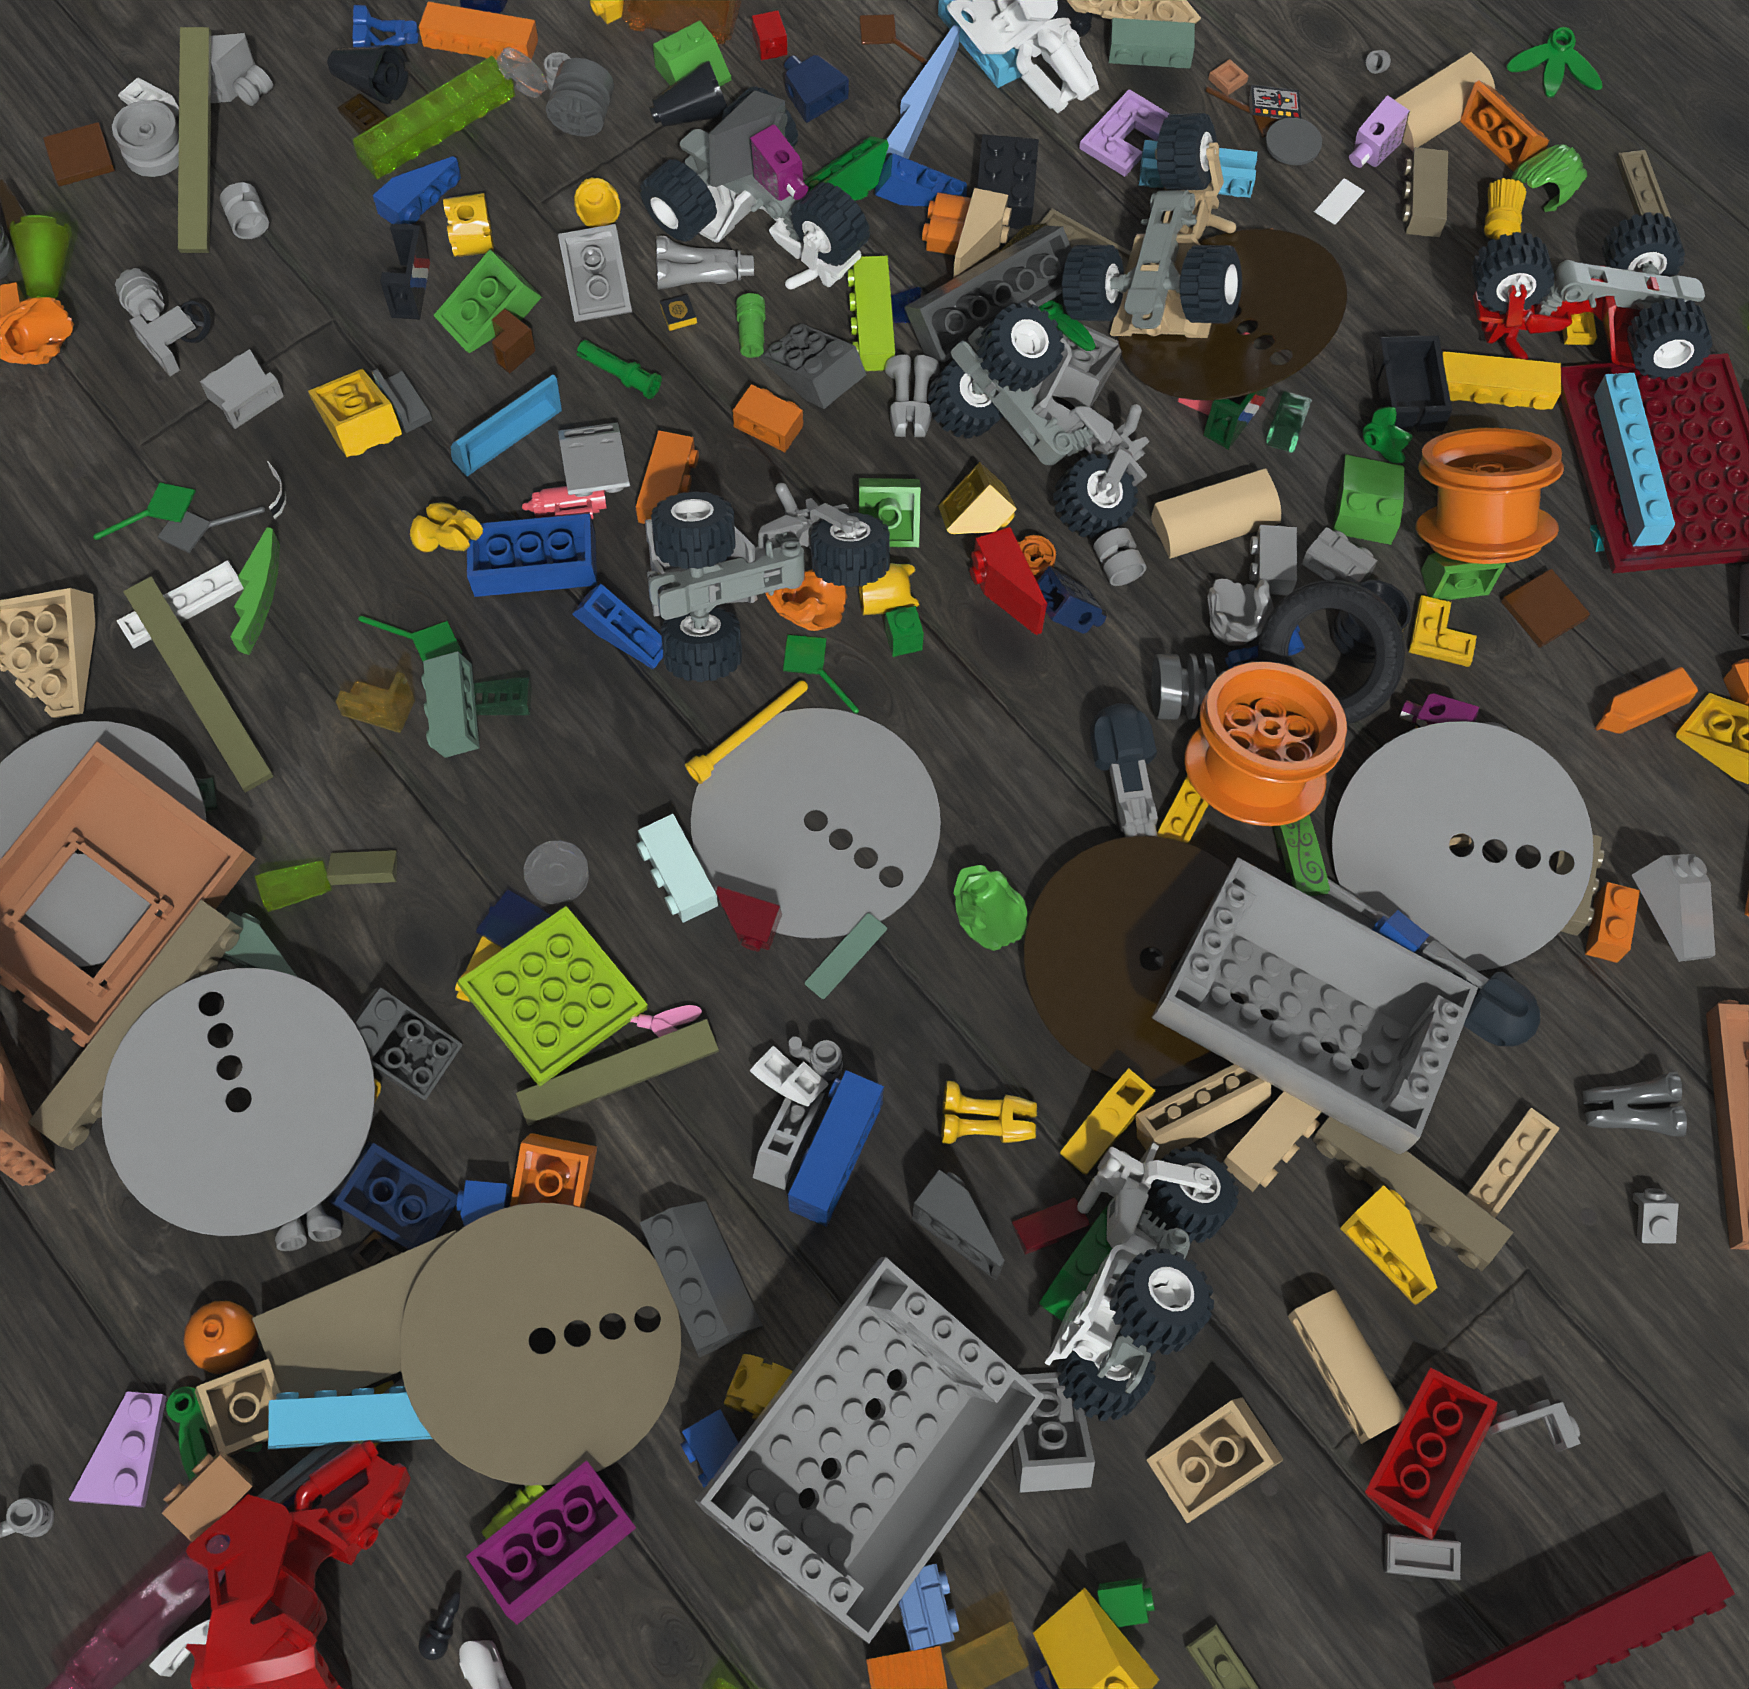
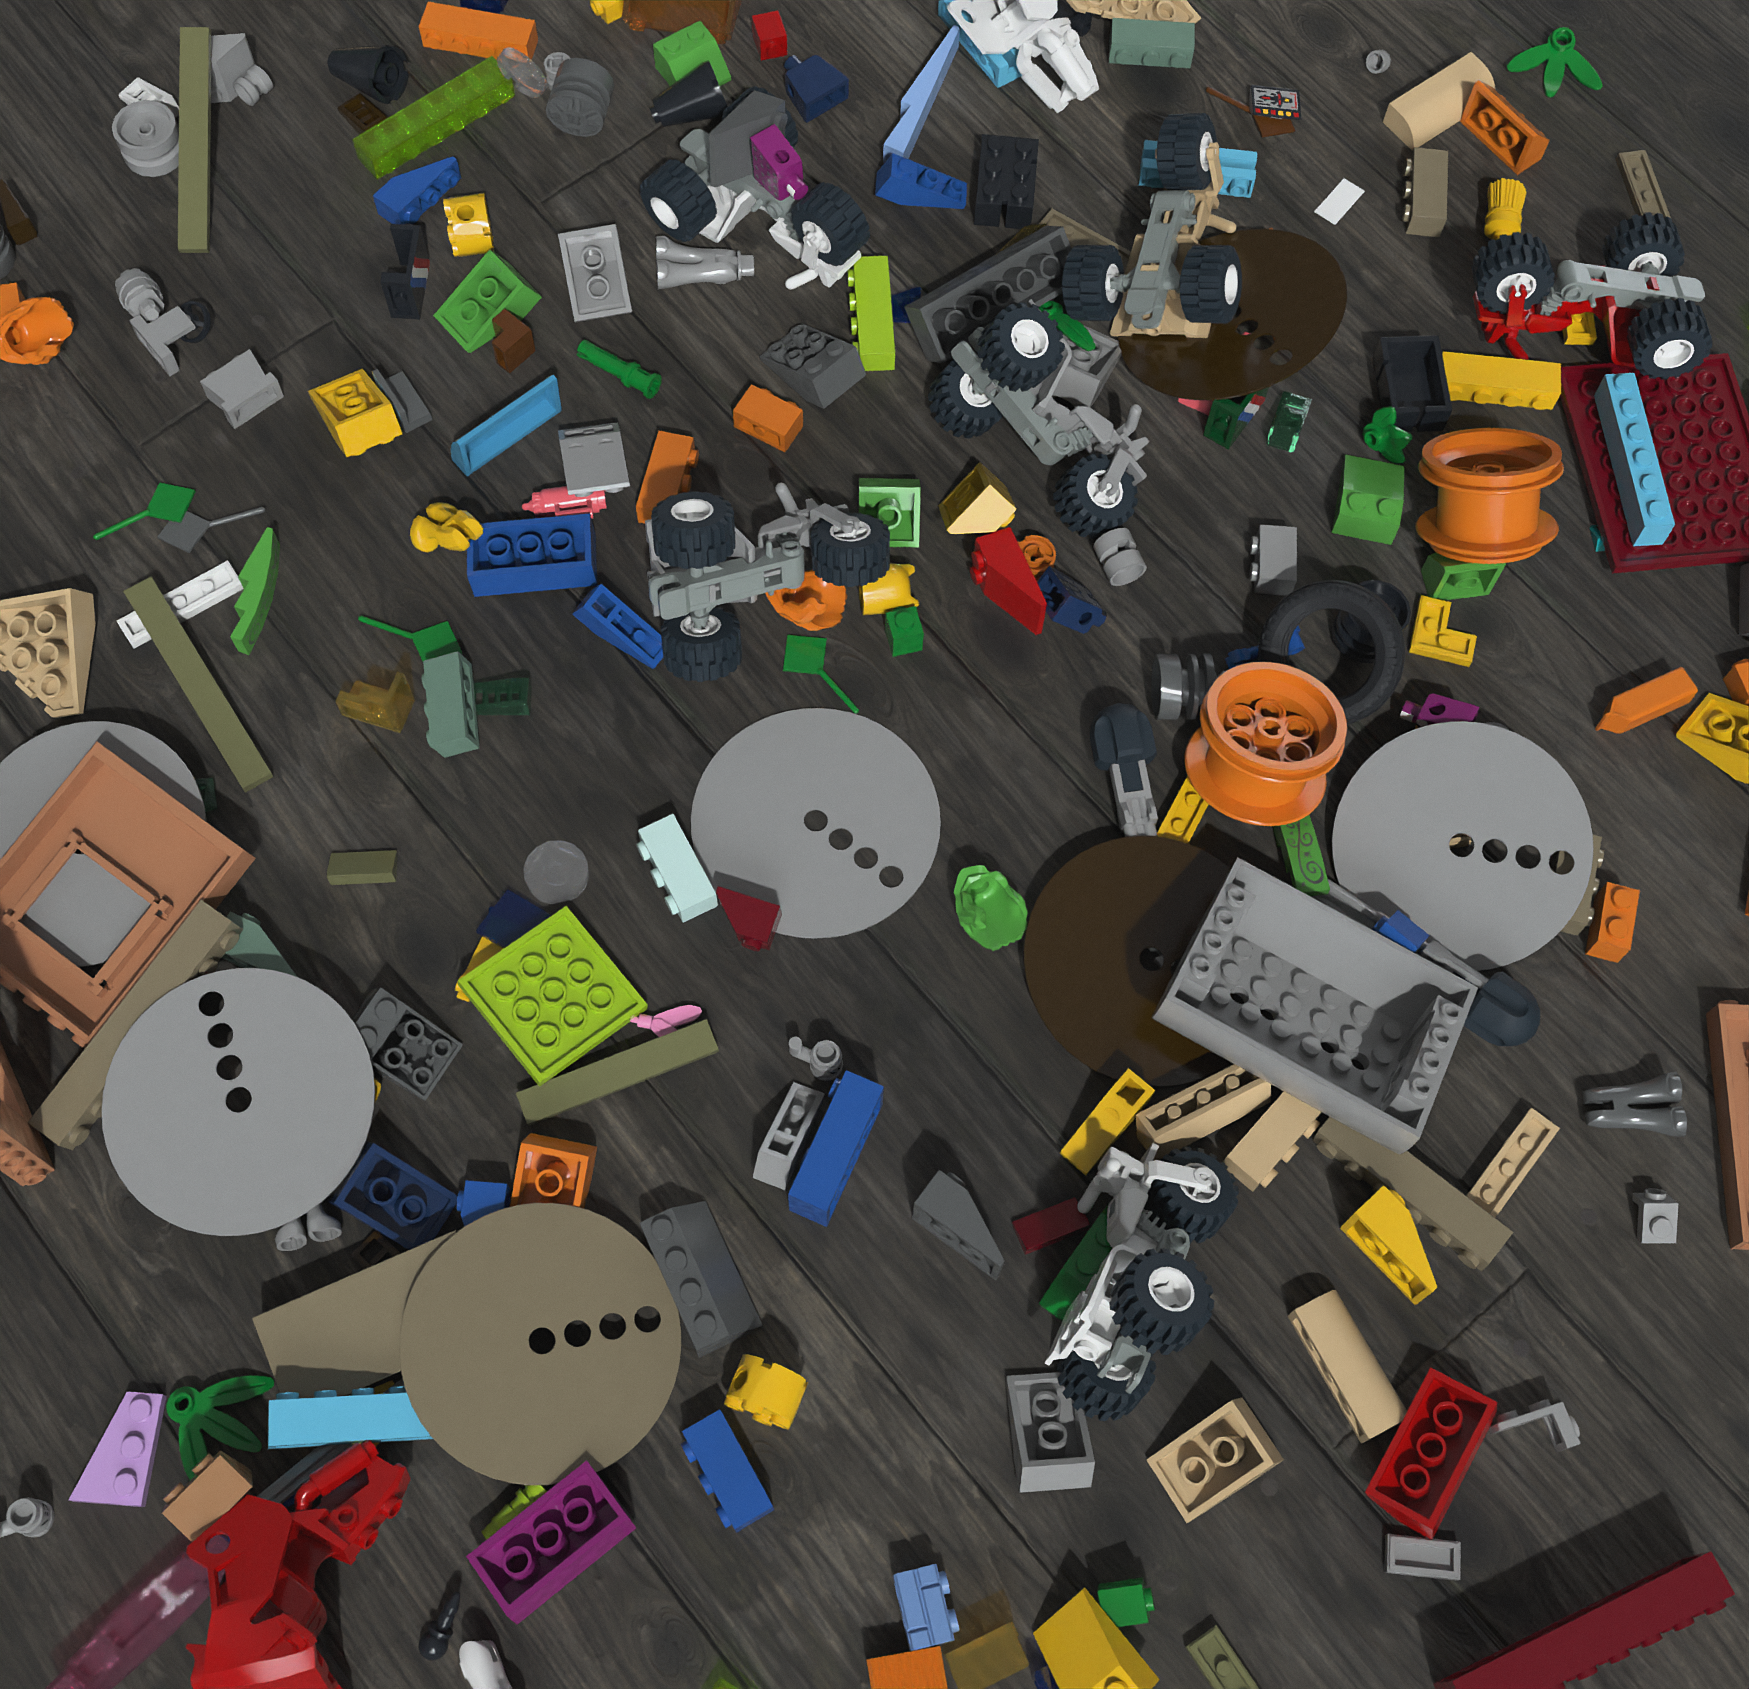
(41, 253): clear neon green cone -> none
(78, 154): reddish brown tile -> none
(172, 1656): white slope -> none
(220, 1337): orange cylinder -> none
(238, 1407): tan brick -> none
(244, 210): light grey wheel -> none
(278, 505): sticker -> none
(292, 884): clear neon green slope -> none
(363, 22): blue piece -> none
(597, 202): yellow hair -> none
(678, 312): tile -> none
(701, 767): yellow piece -> none
(751, 328): bright green axle -> none
(794, 1082): white slope -> none
(845, 956): sand green sticker -> none
(855, 170): green wedge -> none
(881, 30): reddish brown piece -> none
(896, 1474): light grey slope -> none
(913, 411): light grey piece -> none
(946, 223): orange brick -> none
(982, 230): tan slope -> none
(1005, 1109): yellow piece -> none
(1107, 137): lavender plate -> none
(1216, 513): tan brick -> none
(1228, 77): nougat tile -> none
(1238, 610): light grey hair -> none
(1293, 141): dark grey piece -> none
(1338, 559): light grey brick -> none
(1380, 133): lavender torso -> none
(1545, 608): reddish brown tile -> none
(1554, 165): bright green hair -> none
(1681, 903): light grey slope -> none

